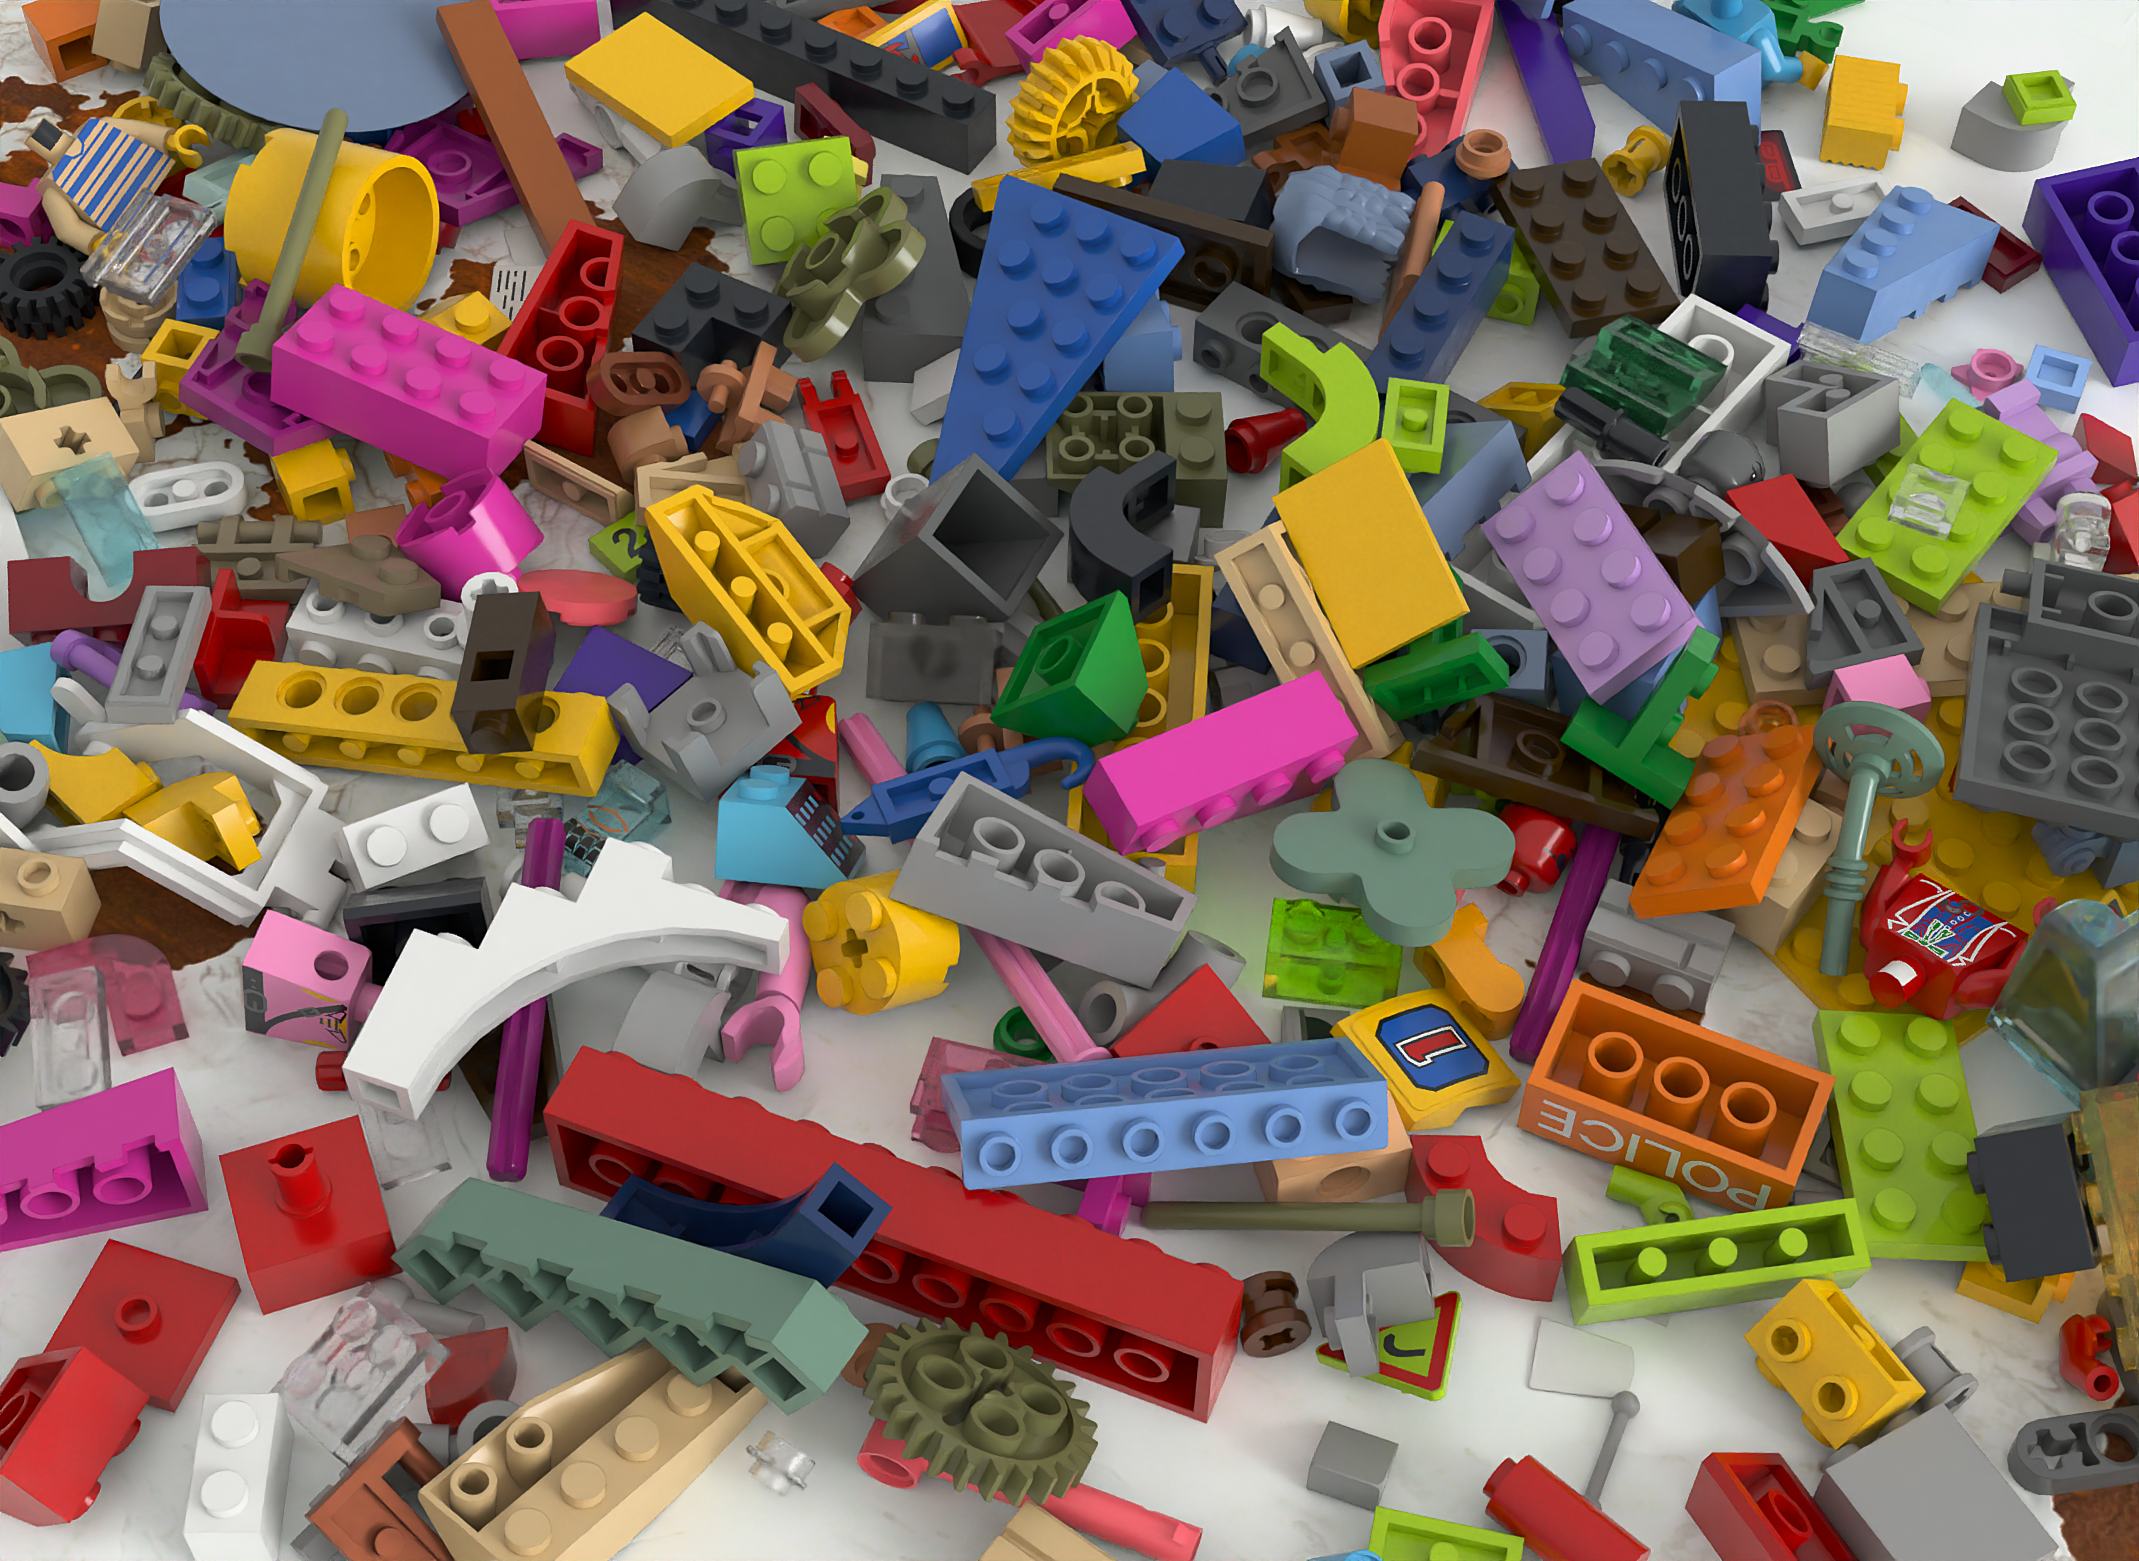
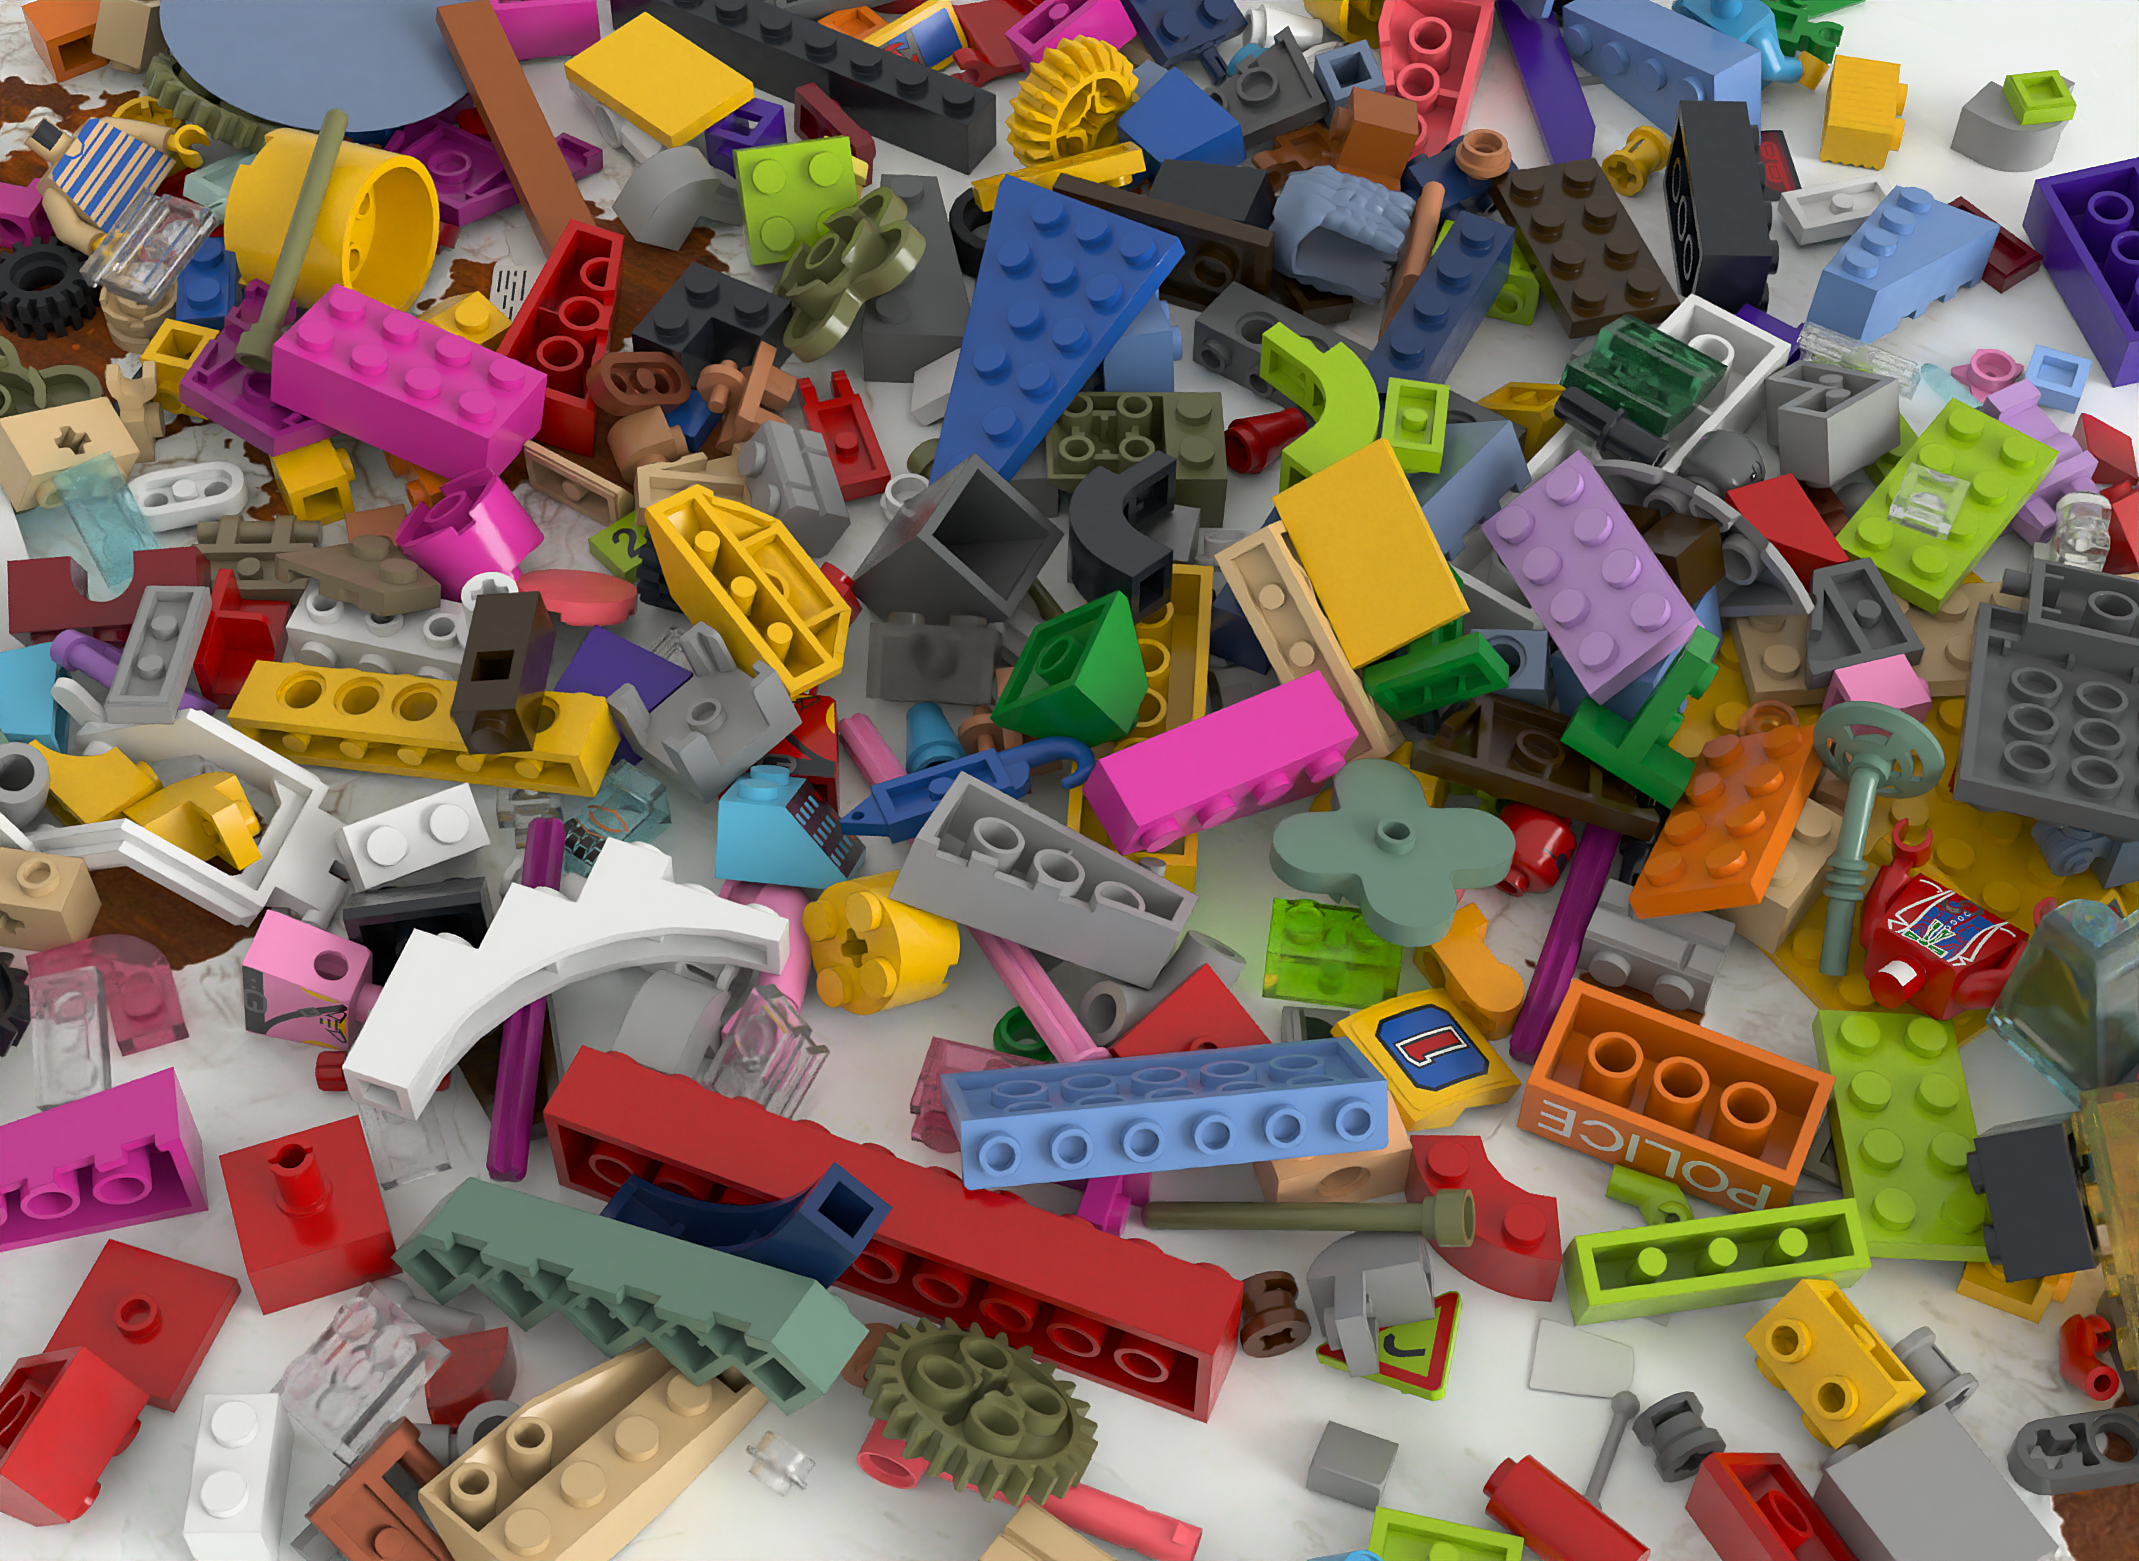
(767, 1054): none -> clear plate
(1677, 1435): none -> dark grey wheel

